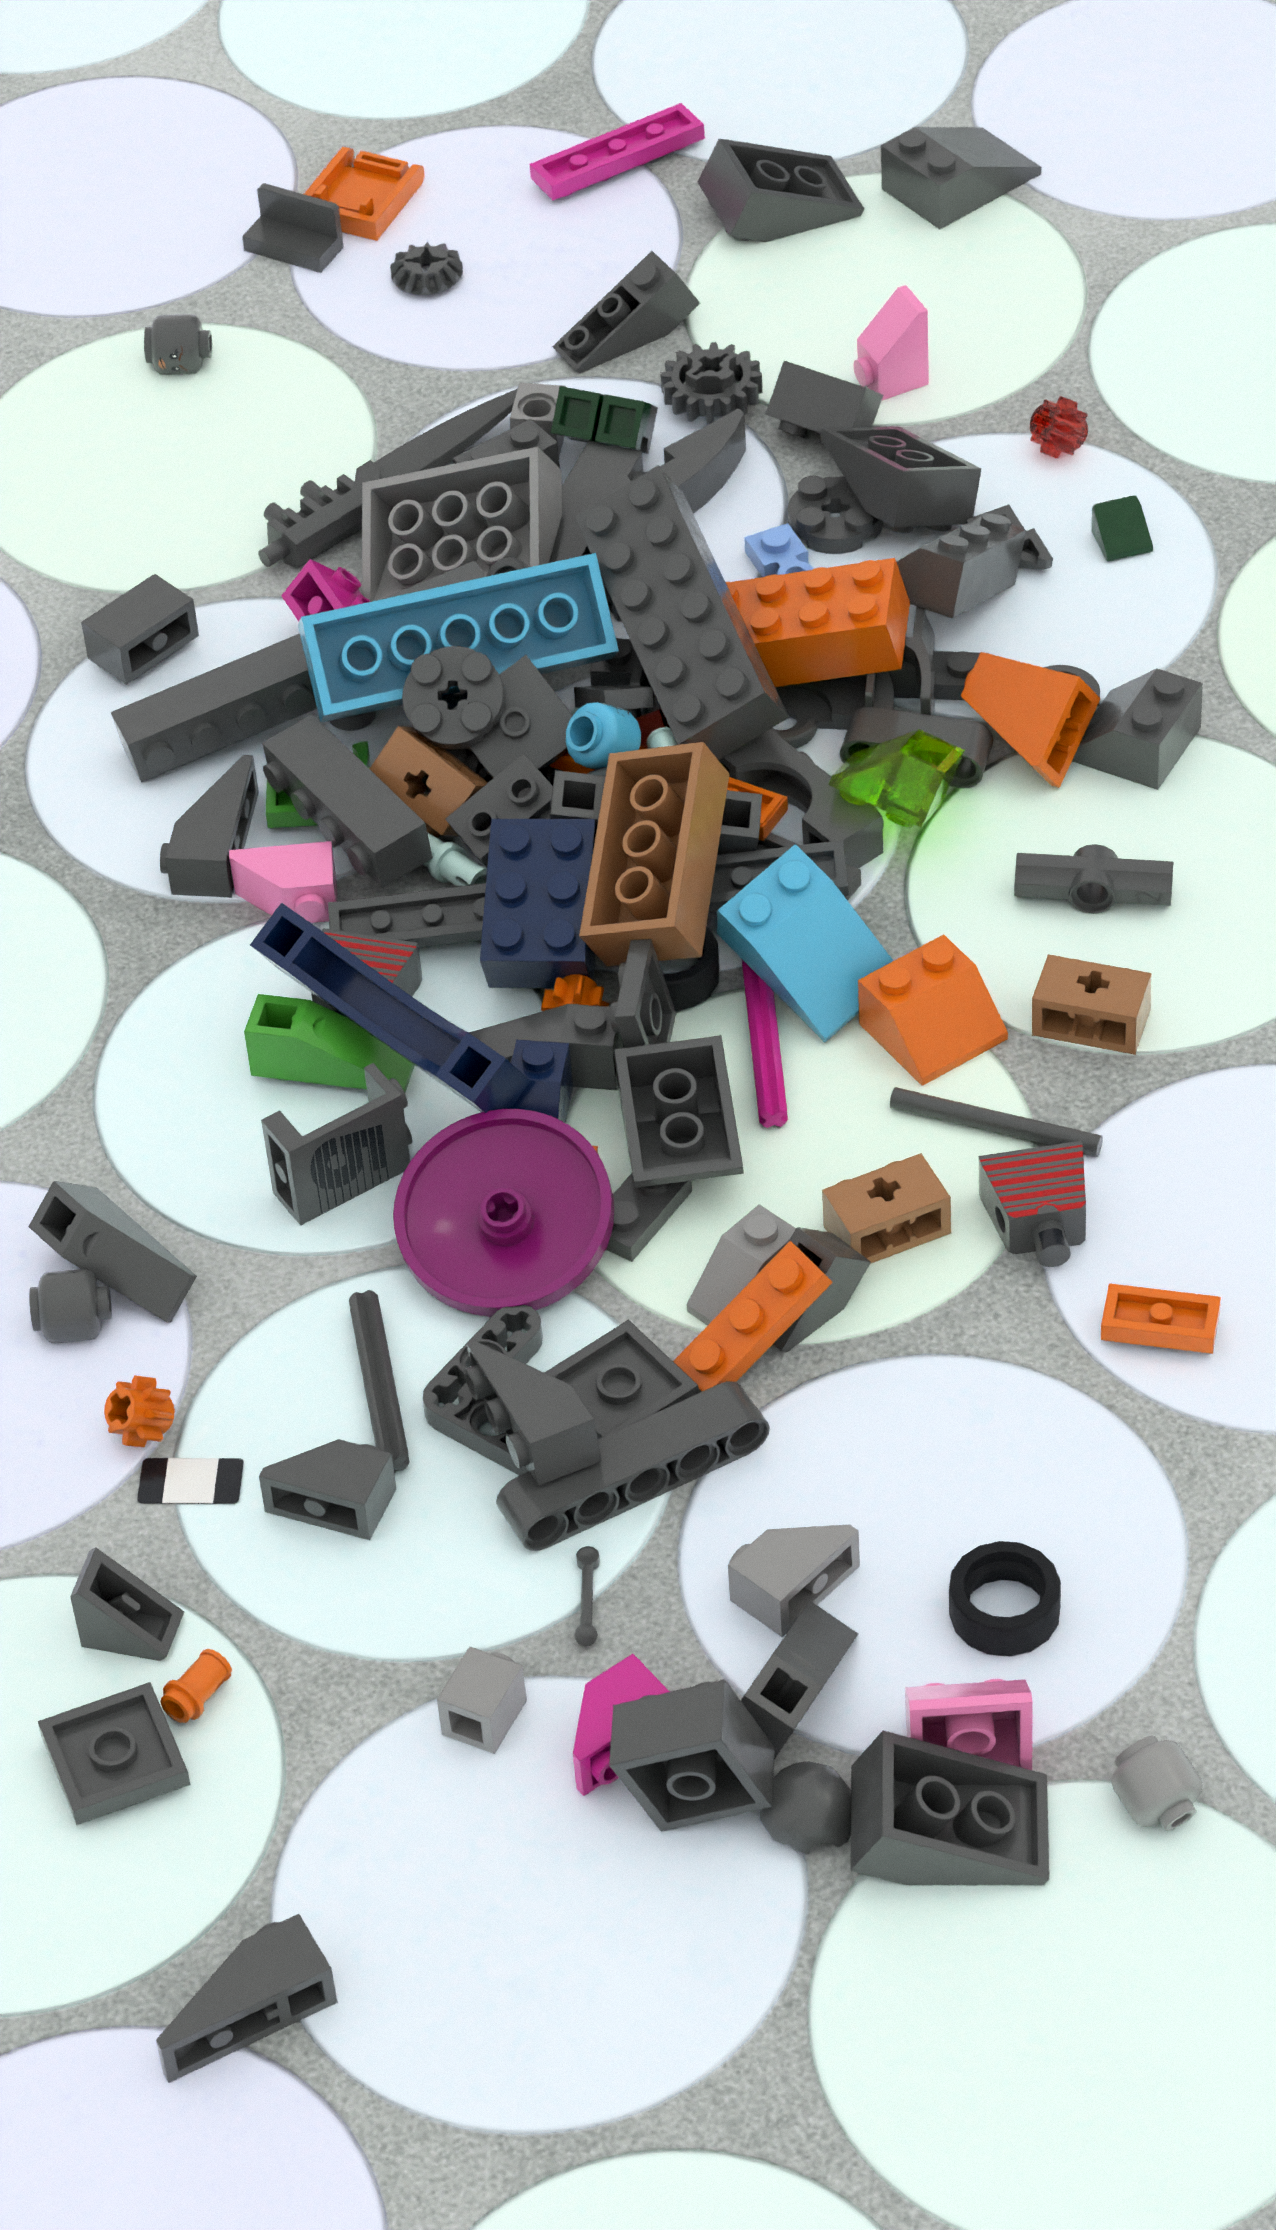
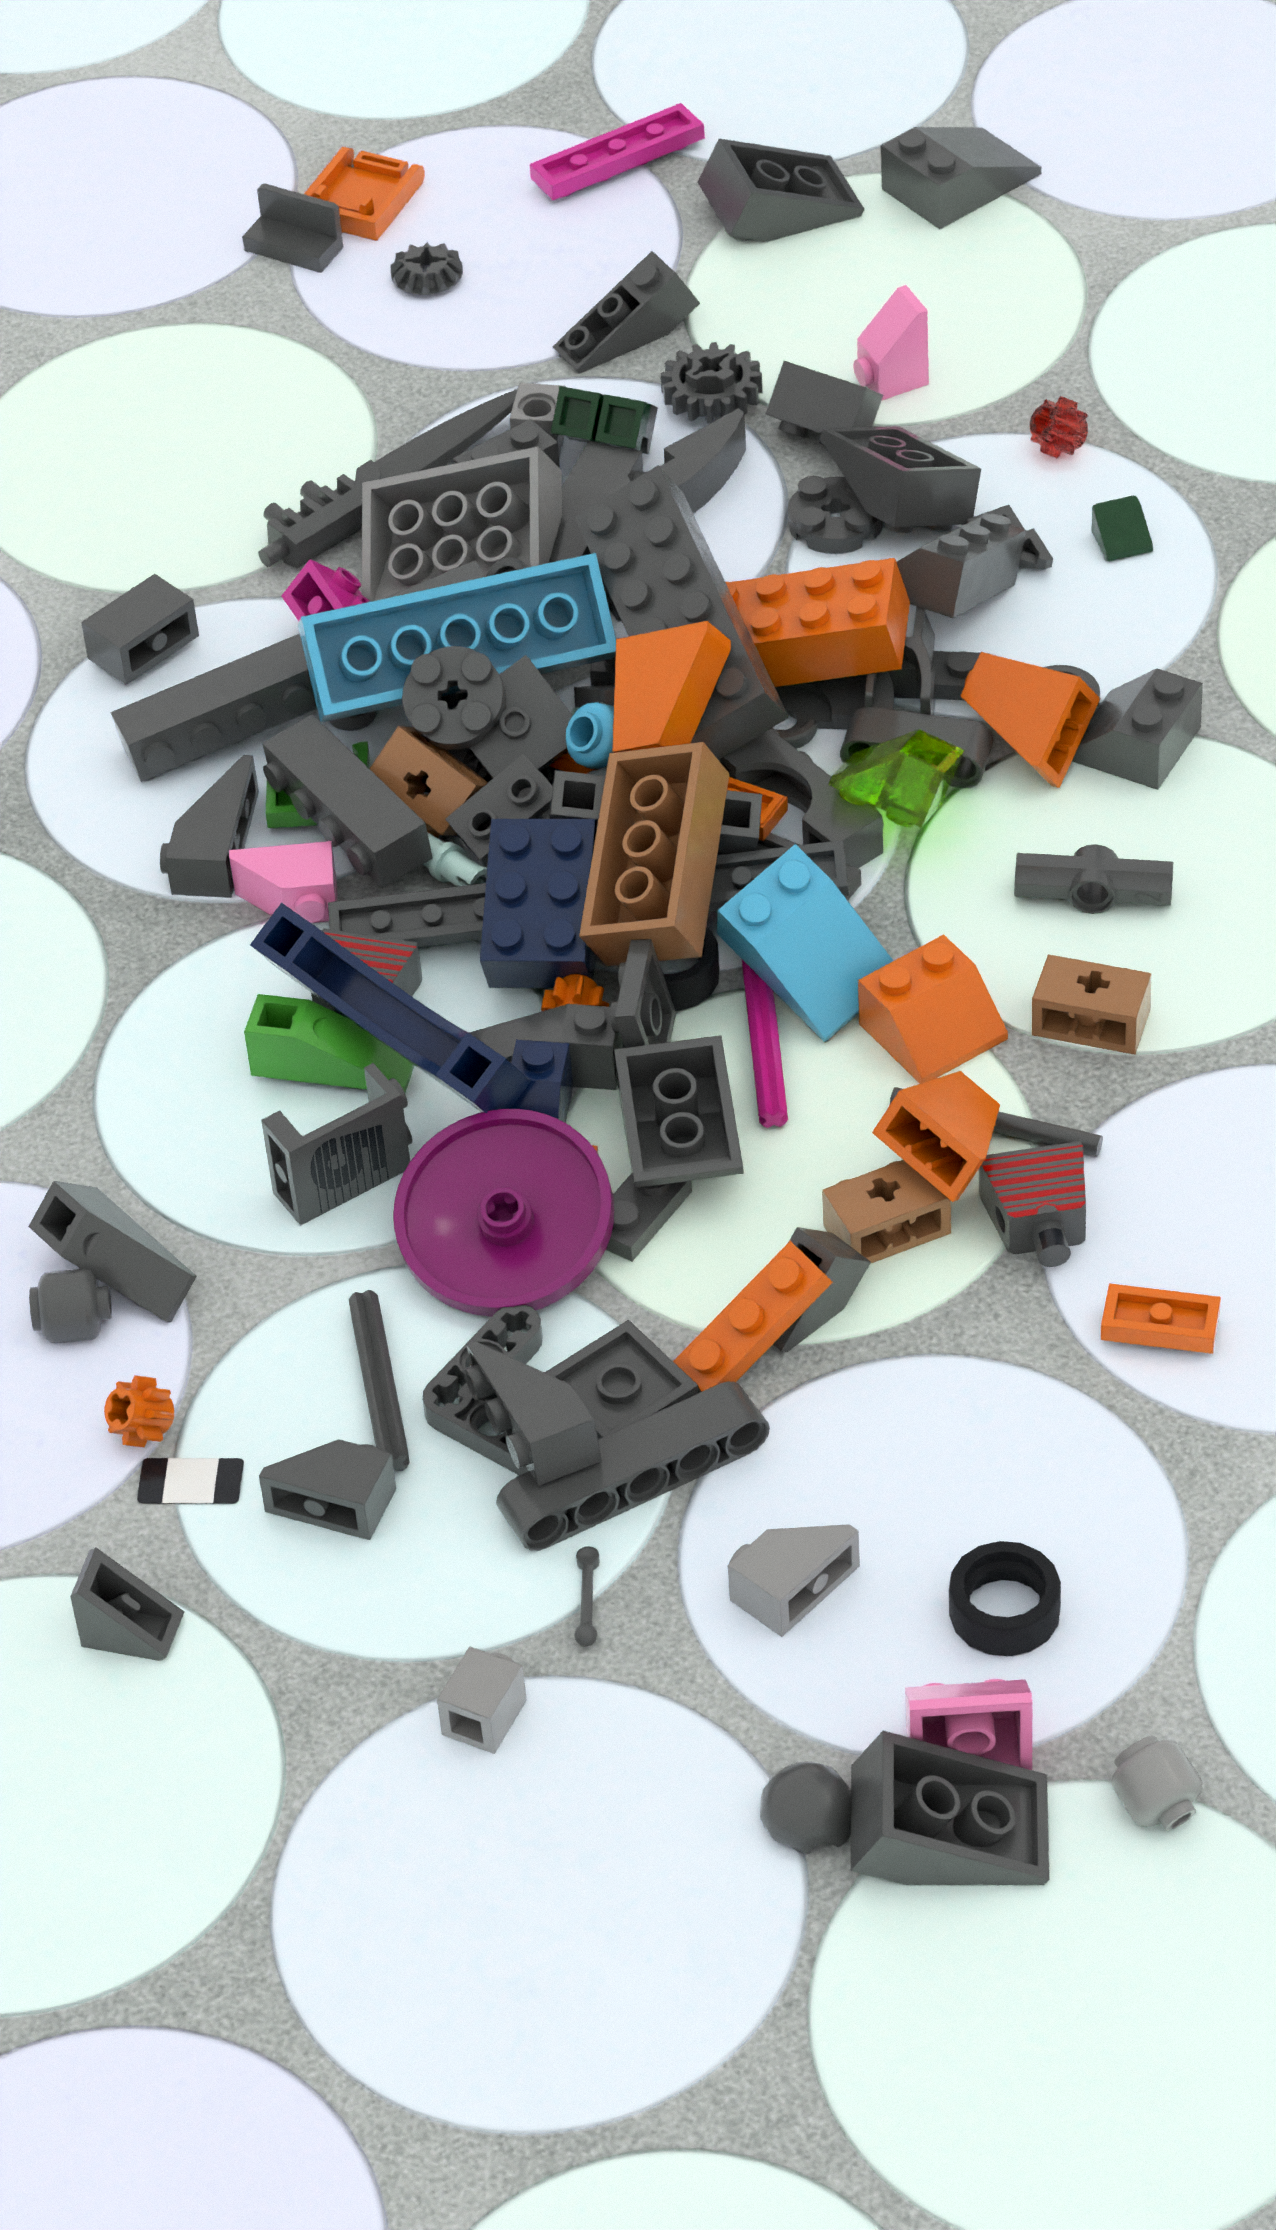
(113, 1753): dark grey plate -> none
(177, 344): dark grey head -> none
(186, 1697): orange pin -> none
(254, 1993): dark grey slope -> none
(591, 1751): dark pink slope -> none
(665, 684): none -> orange slope
(692, 1755): dark grey brick -> none
(737, 1260): light grey slope -> none
(777, 551): light blue plate -> none
(797, 1673): dark grey slope -> none
(941, 1130): none -> orange slope

